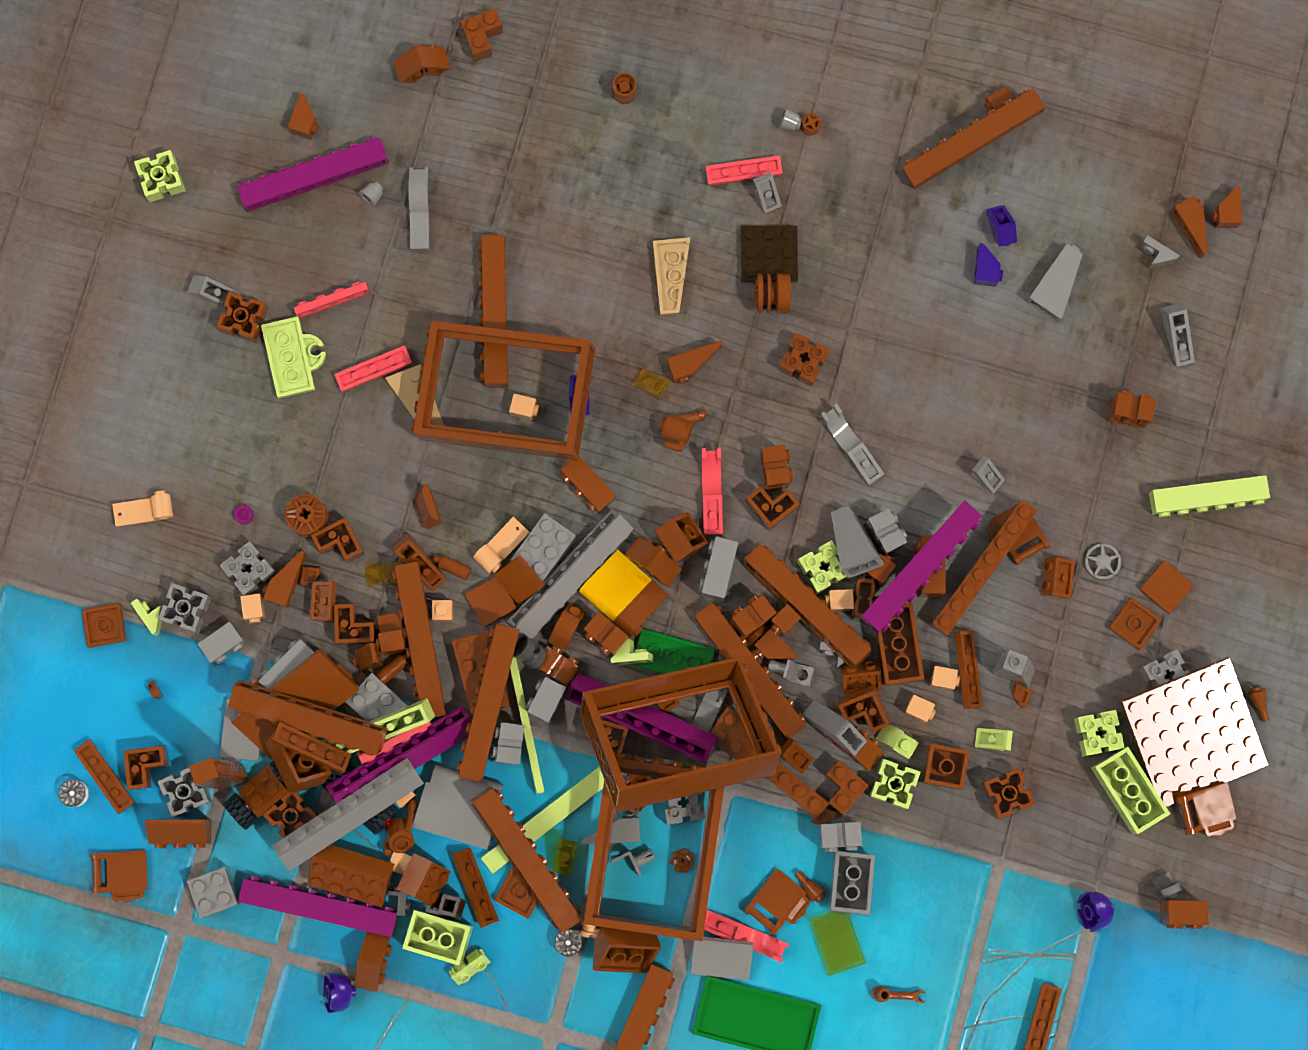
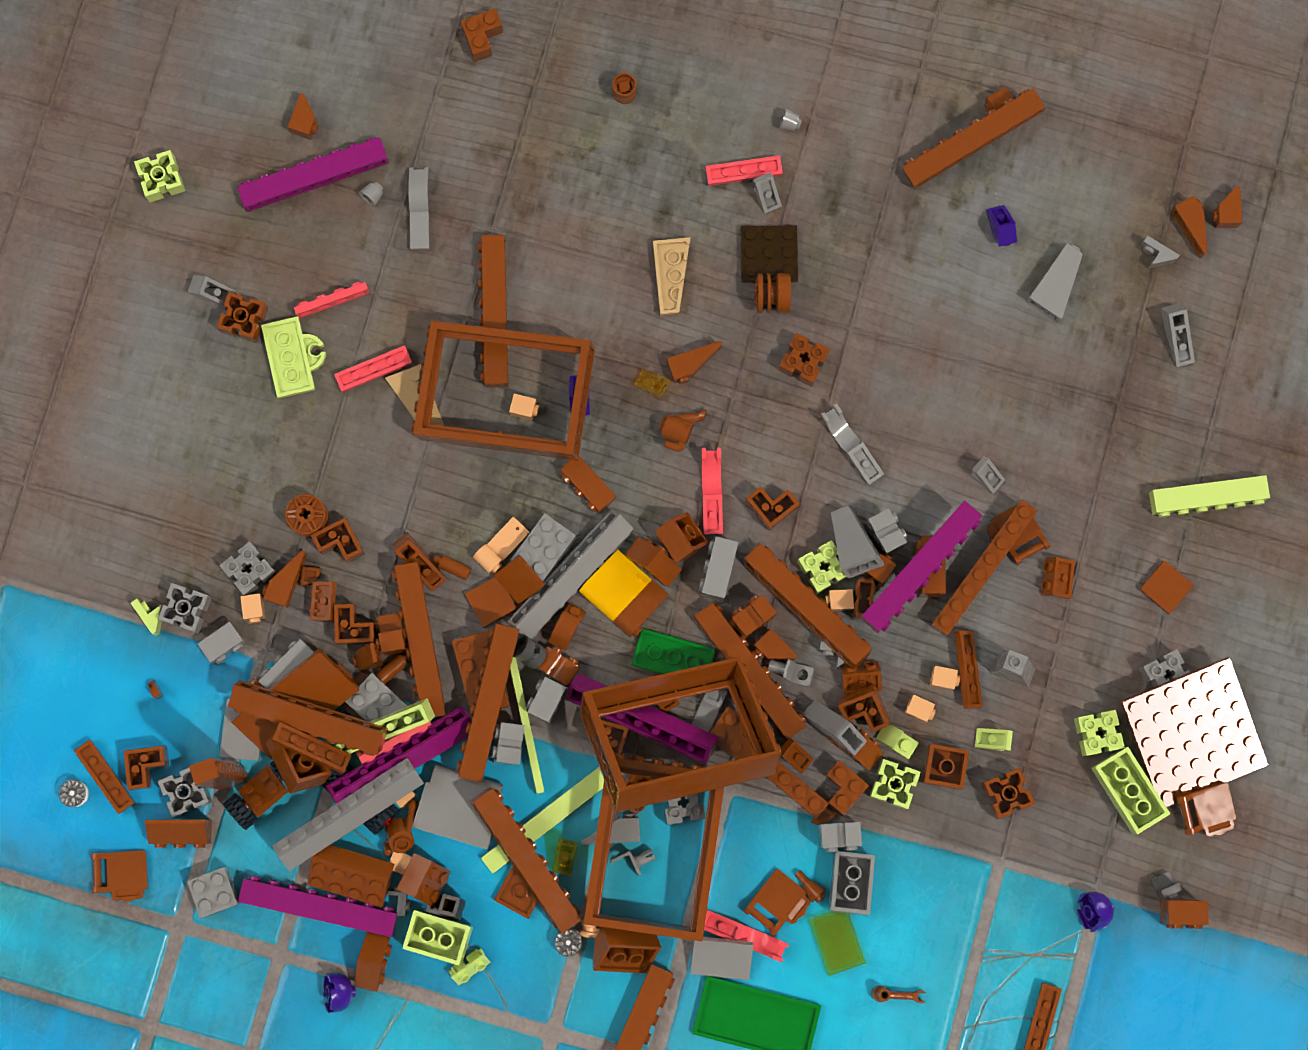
(104, 625): dark orange tile -> none
(145, 510): light nougat door -> none
(243, 514): magenta tile -> none
(292, 803): dark orange brick -> none
(380, 573): clear yellow slope -> none
(421, 62): dark orange brick -> none
(427, 508): dark orange slope -> none
(442, 610): light nougat brick -> none
(475, 887): dark orange plate -> none
(605, 634): dark orange brick -> none
(626, 655): yellowish green slope -> none
(687, 860): dark orange plant -> none
(756, 635): dark orange tile -> none
(775, 467): dark orange brick -> none
(784, 621): dark orange brick -> none
(811, 120): dark orange wheel -> none
(900, 650): dark orange brick -> none
(986, 268): dark purple slope -> none
(1021, 695): dark orange tile -> none
(1103, 561): light grey wheel -> none
(1131, 410): dark orange brick -> none
(1134, 623): dark orange tile -> none
(1258, 698): dark orange cone -> none

